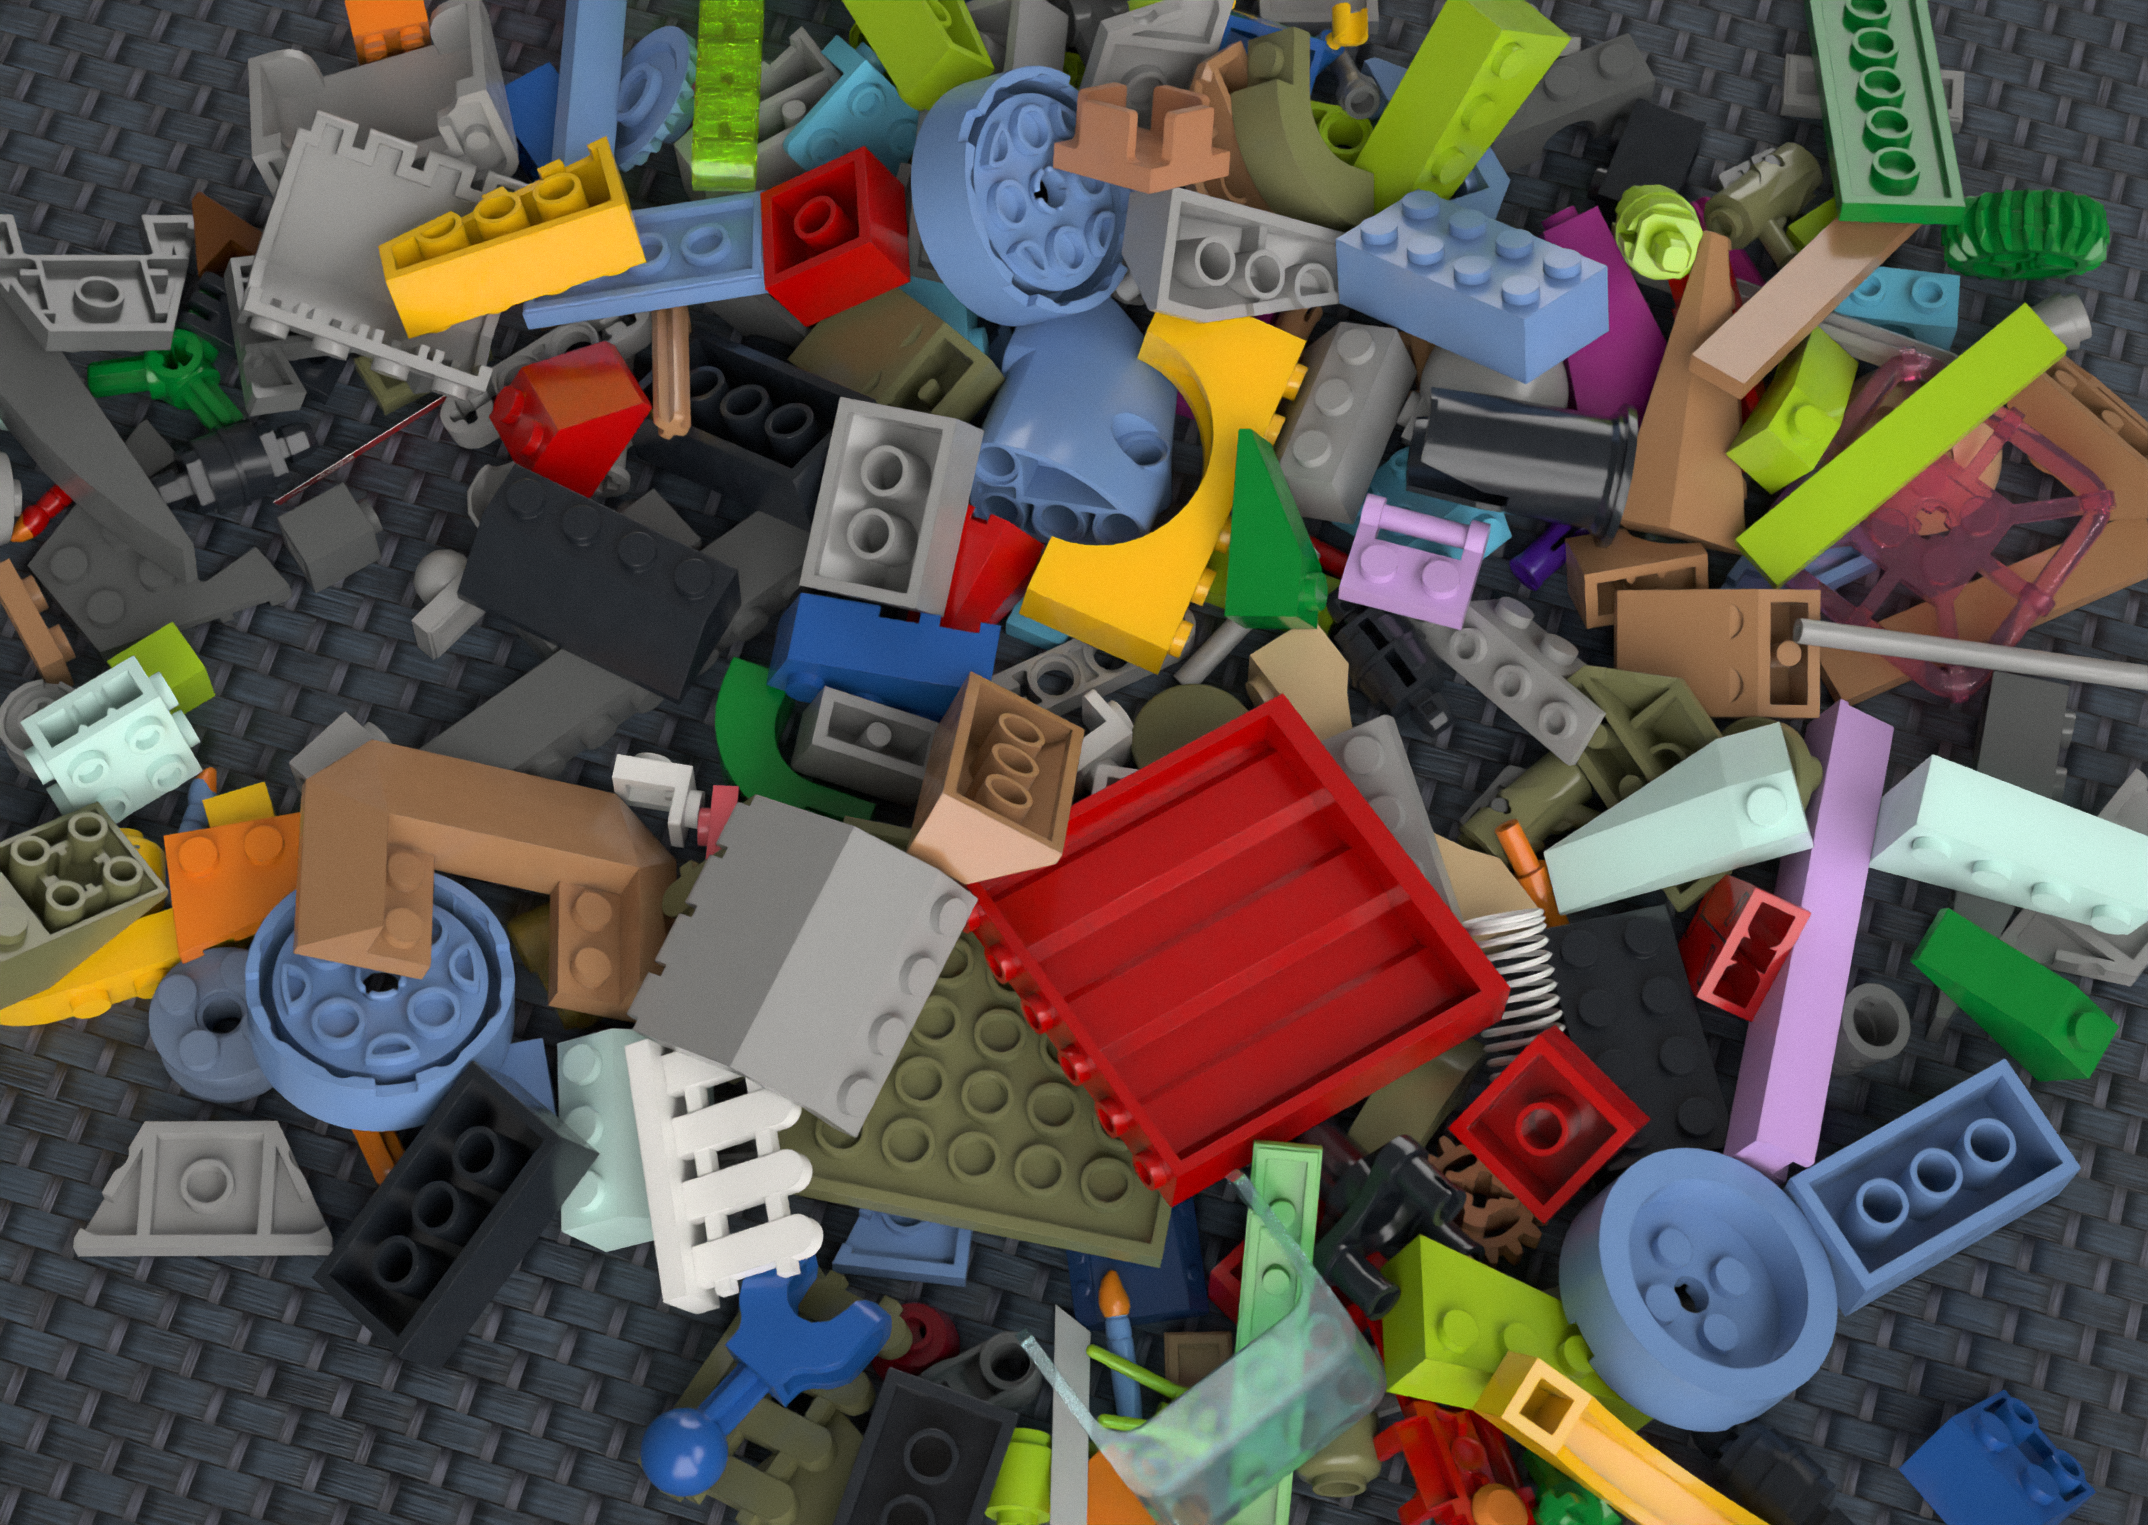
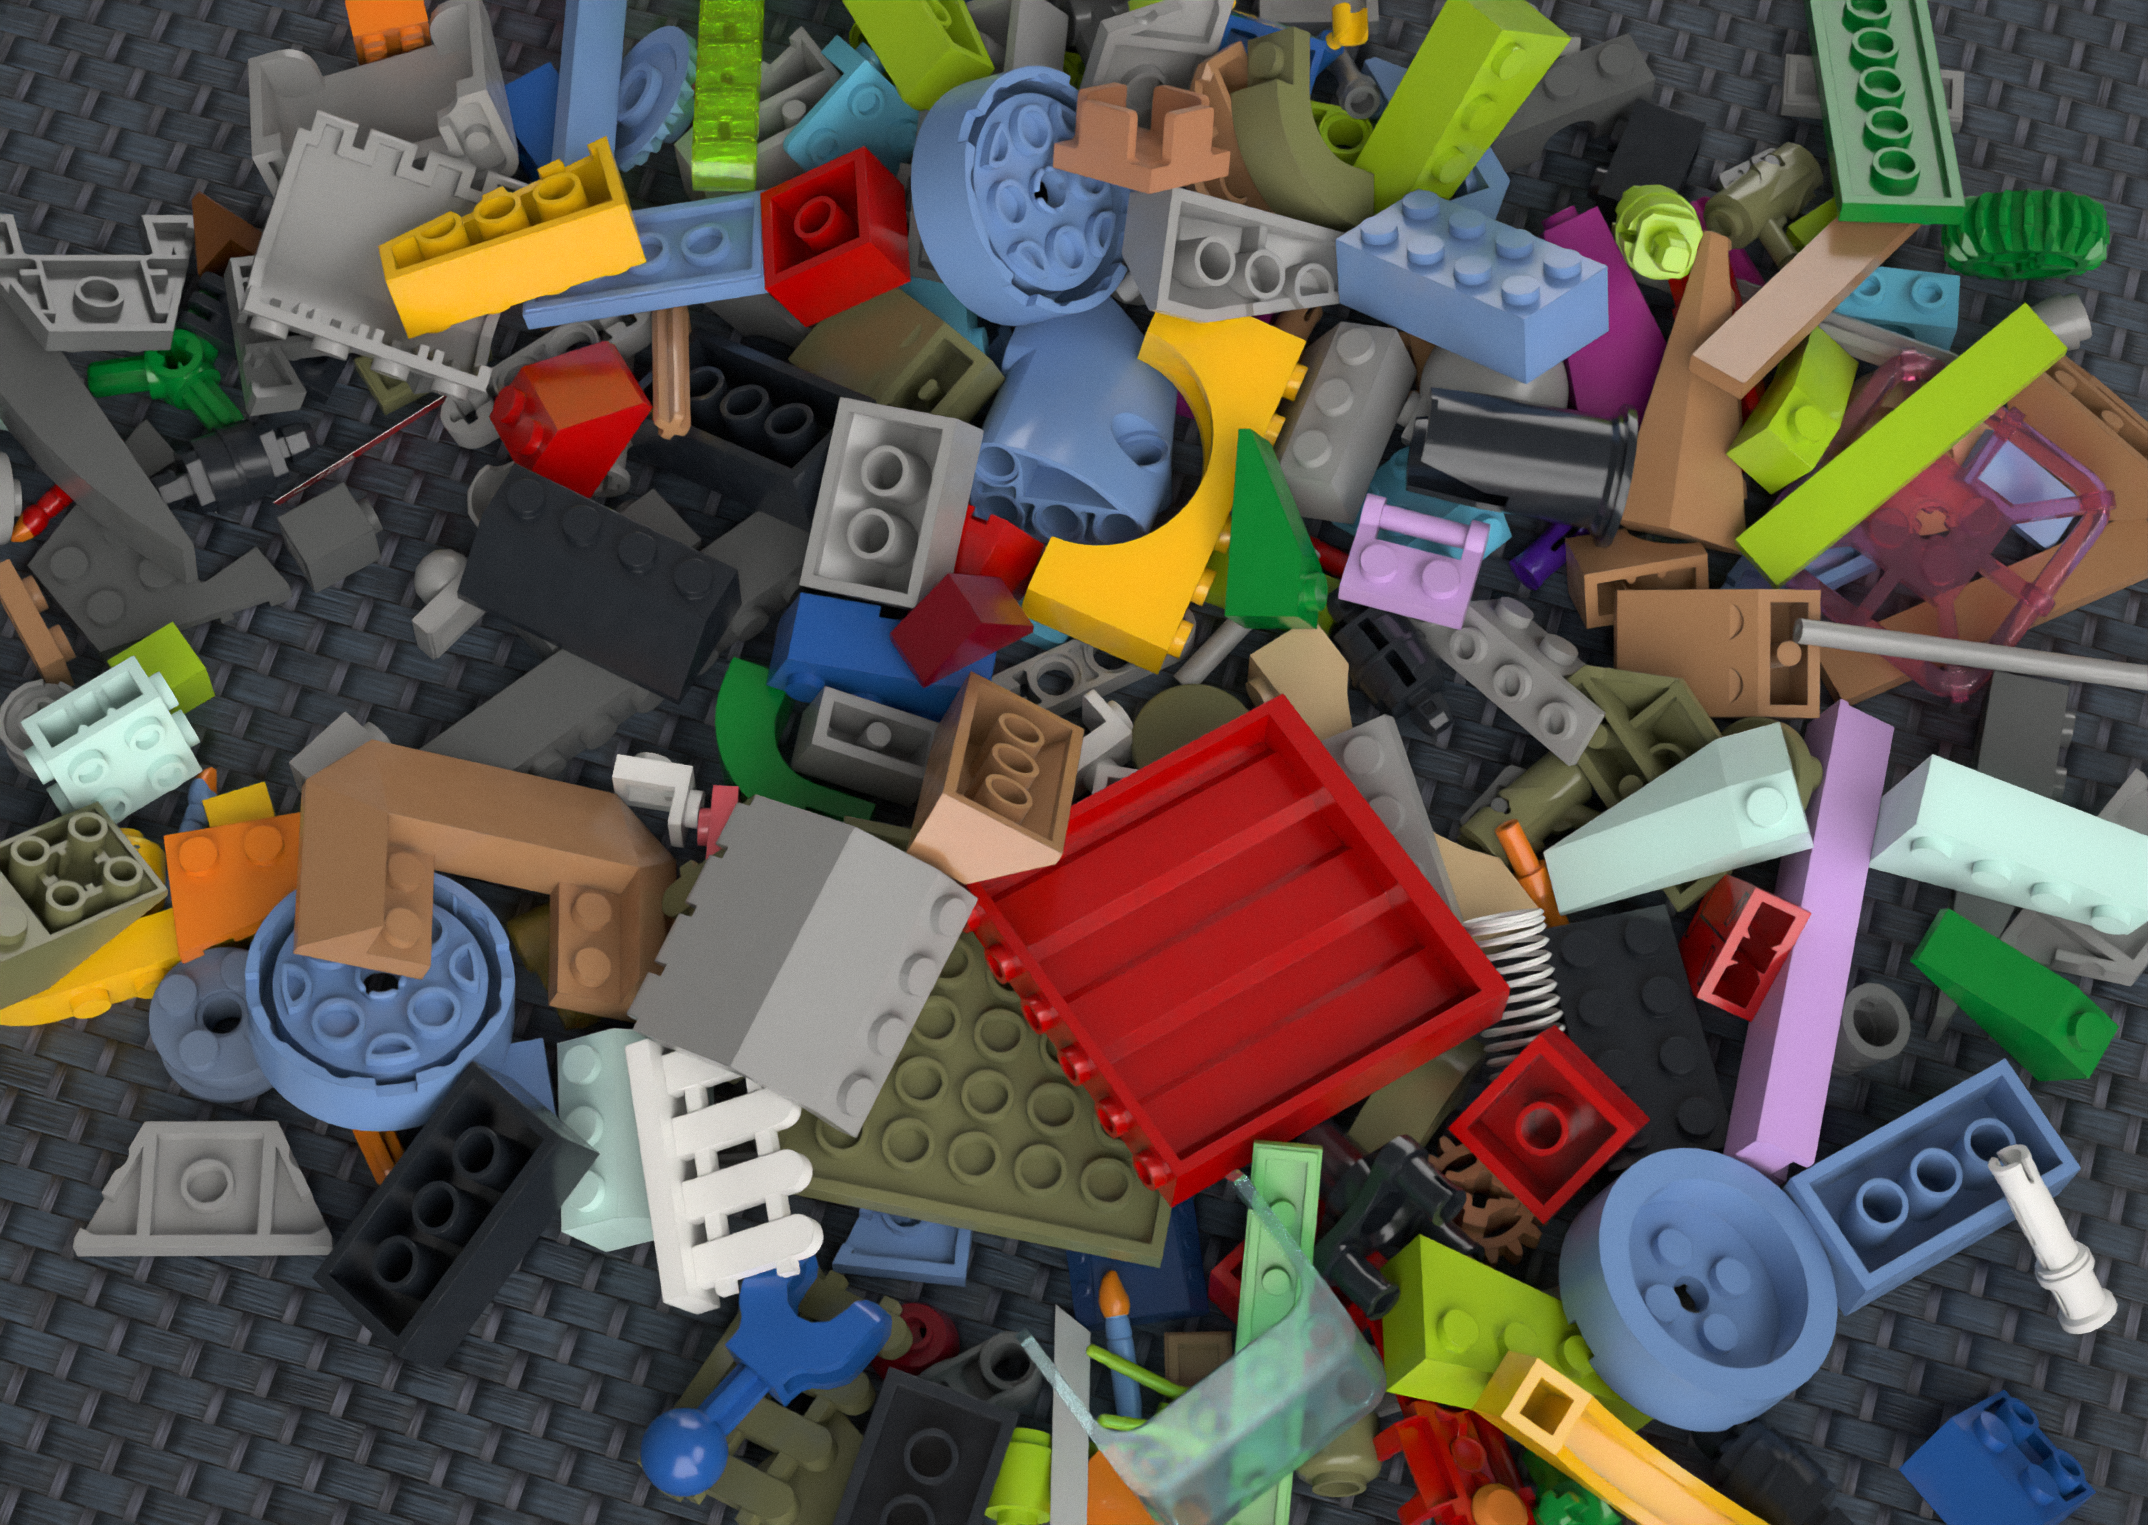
(958, 625): none -> dark red slope
(2024, 481): none -> medium blue tile
(2061, 1261): none -> white pin

